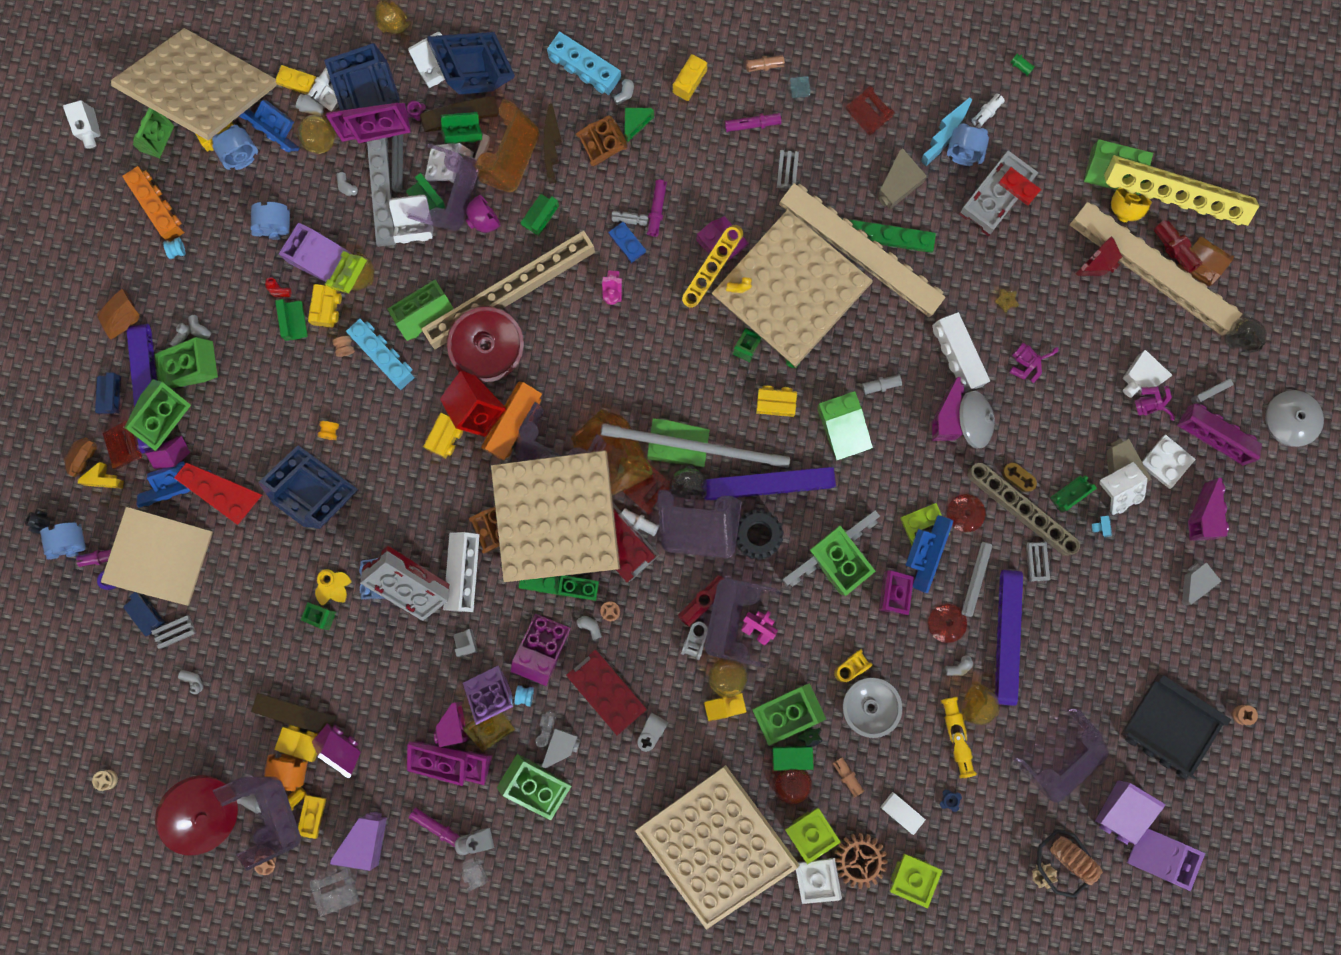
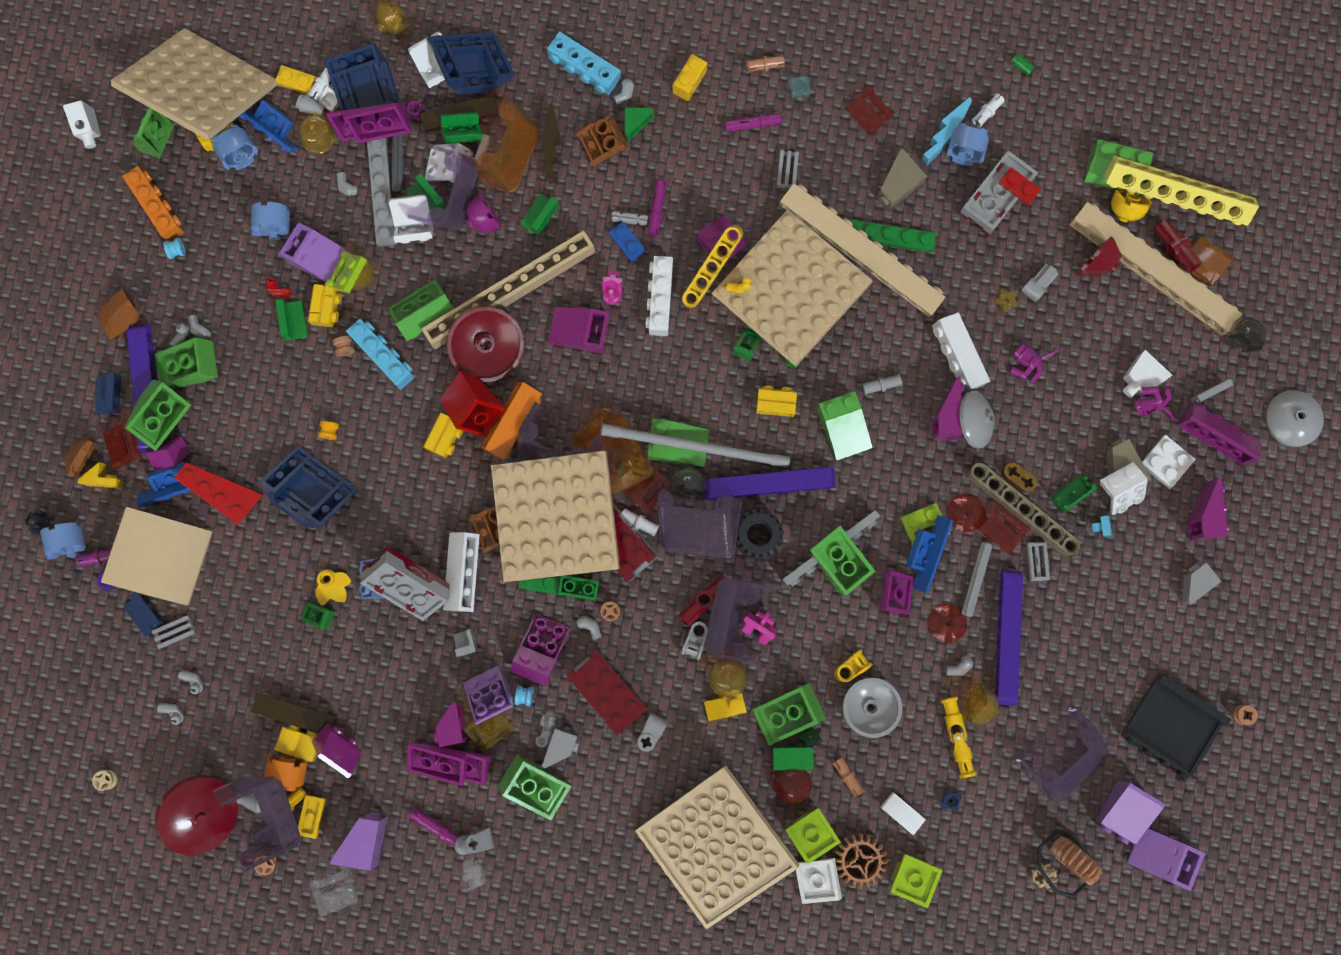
(173, 710): none -> light grey arm
(580, 328): none -> magenta slope
(660, 297): none -> white brick
(1001, 534): none -> clear red plate
(1037, 286): none -> light grey piece

